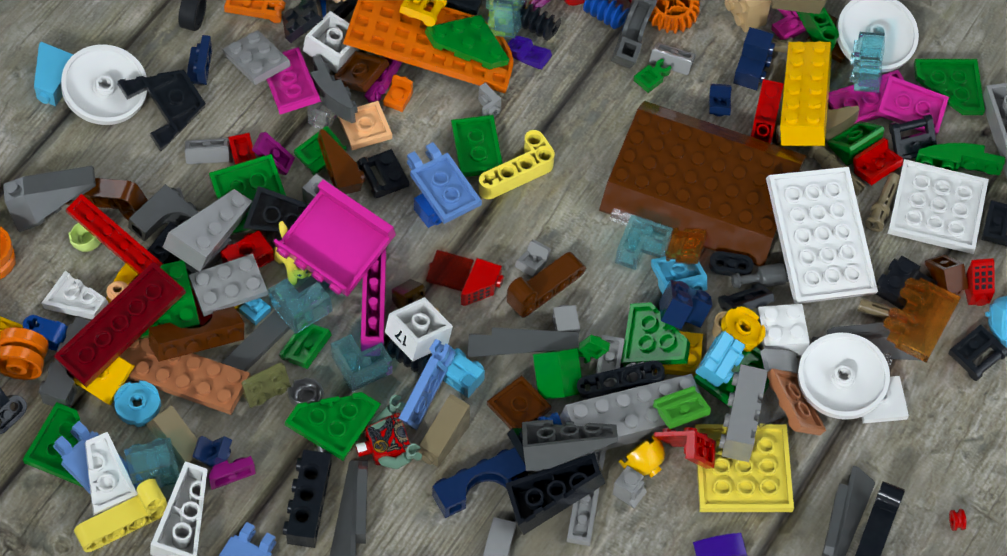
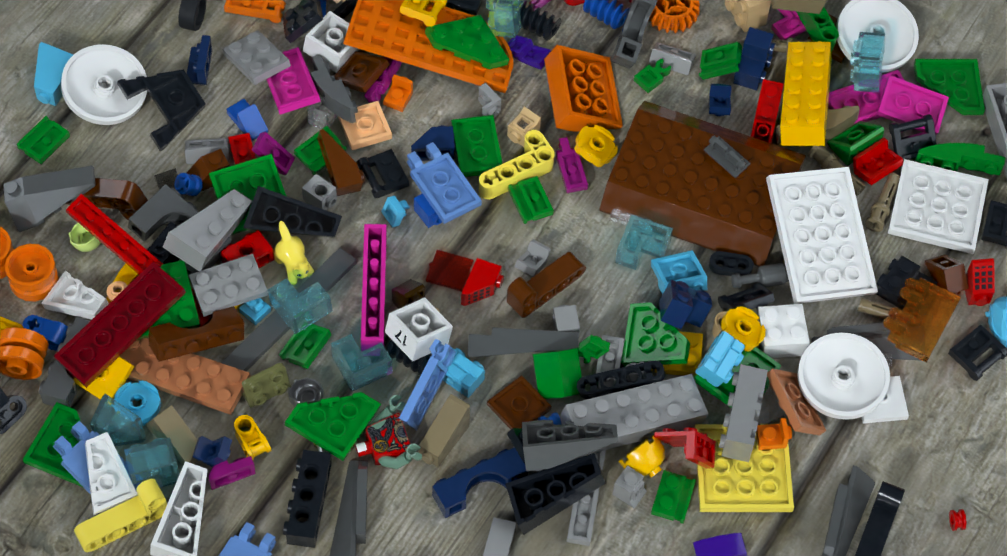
(31, 272): none -> orange wheel
(43, 140): none -> green plate
(118, 421): none -> clear light blue slope
(166, 178): none -> clear smoke slope
(188, 184): none -> blue wheel
(206, 164): none -> reddish brown slope
(247, 118): none -> blue slope
(251, 441): none -> yellow piece
(336, 239): dark pink panel -> none
(394, 210): none -> medium azure tile
(441, 136): none -> dark blue slope
(522, 124): none -> tan window
(530, 199): none -> green plate
(570, 167): none -> magenta hinge
(582, 89): none -> orange slope
(597, 155): none -> yellow plate
(673, 496): none -> green plate
(682, 407): bright green plate -> none
(686, 246): clear orange plate -> none
(720, 60): none -> green plate
(726, 156): none -> dark grey hinge
(773, 435): none -> orange bracket
(780, 360): light grey slope -> none

